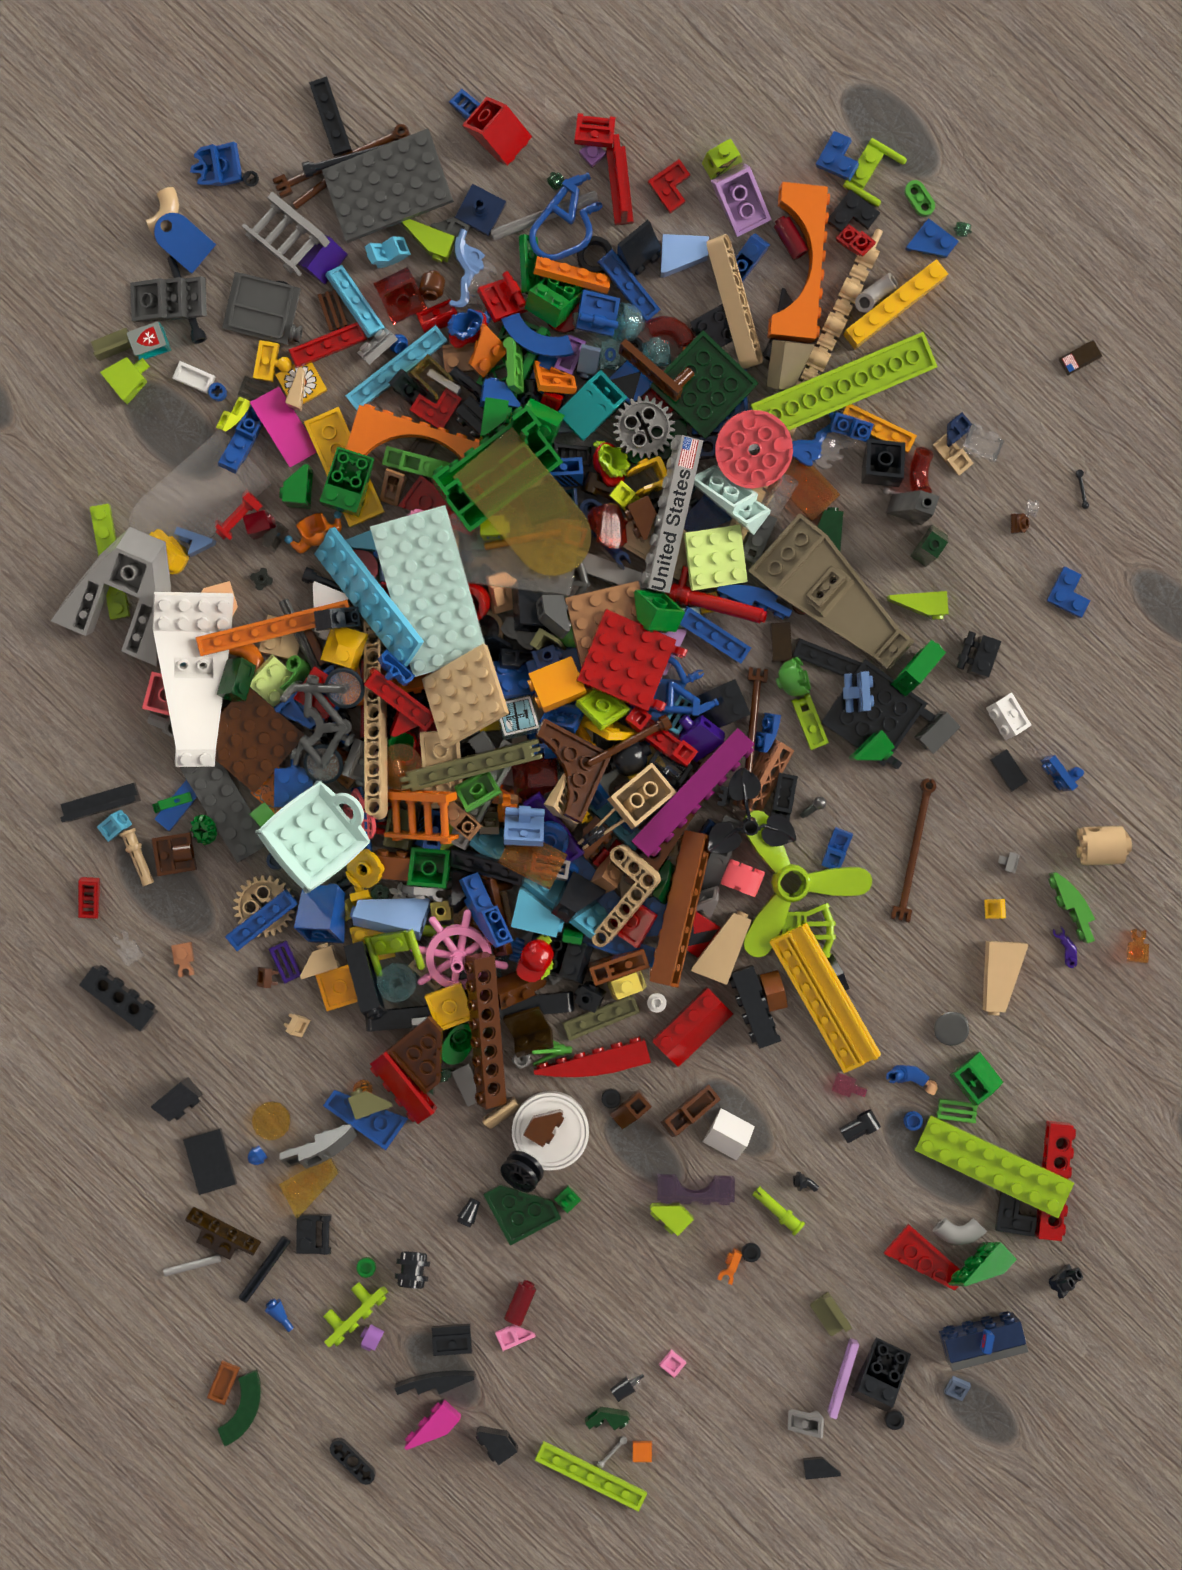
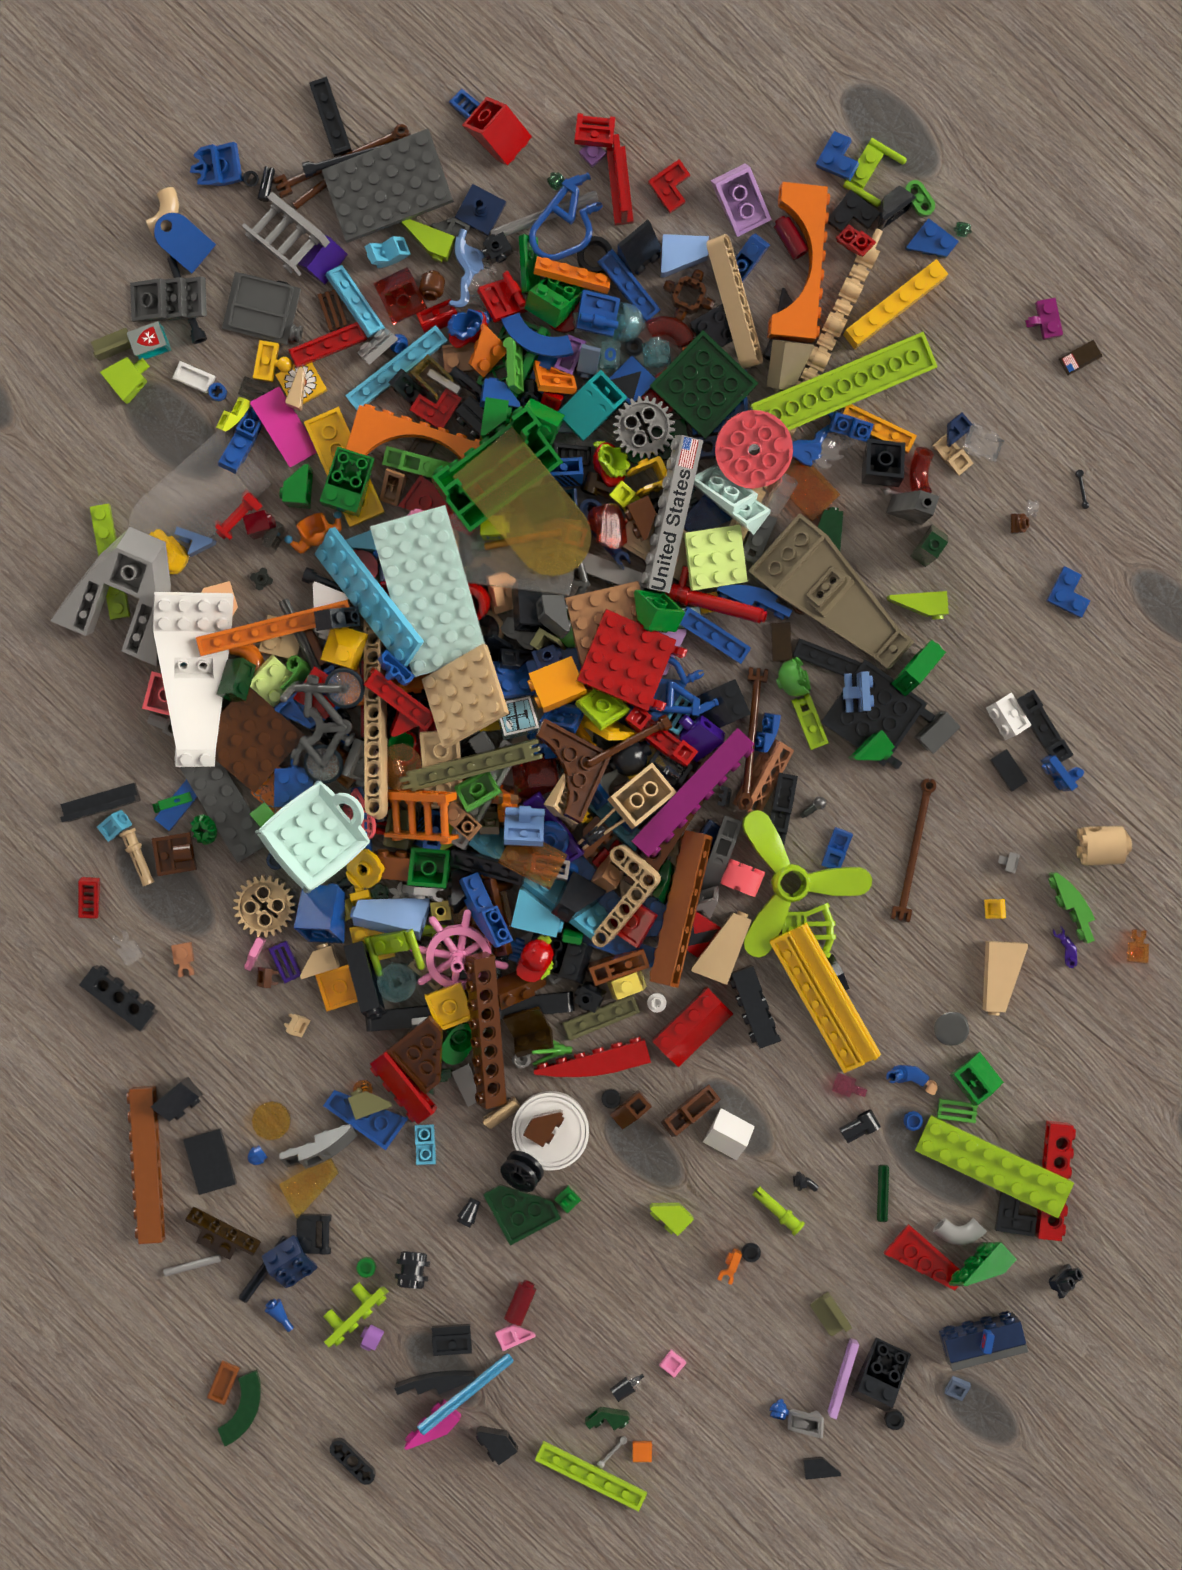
(147, 1165): none -> dark orange brick
(254, 952): none -> bright pink tile
(261, 920): blue tile -> none
(266, 184): none -> black piece
(288, 1262): none -> dark blue bracket
(425, 1145): none -> medium azure slope
(465, 1394): none -> dark azure axle
(496, 248): none -> black brick
(669, 386): reddish brown piece -> none
(695, 283): none -> reddish brown piece
(719, 1190): clear purple arch -> none
(723, 158): lime torso -> none
(724, 837): black plant -> none
(774, 990): dark orange slope -> none
(779, 1410): none -> blue plate
(876, 293): light grey cylinder -> none
(883, 1193): none -> dark green axle
(894, 205): none -> black slope
(983, 656): black brick -> none
(1043, 727): none -> black slope
(1047, 318): none -> magenta plate

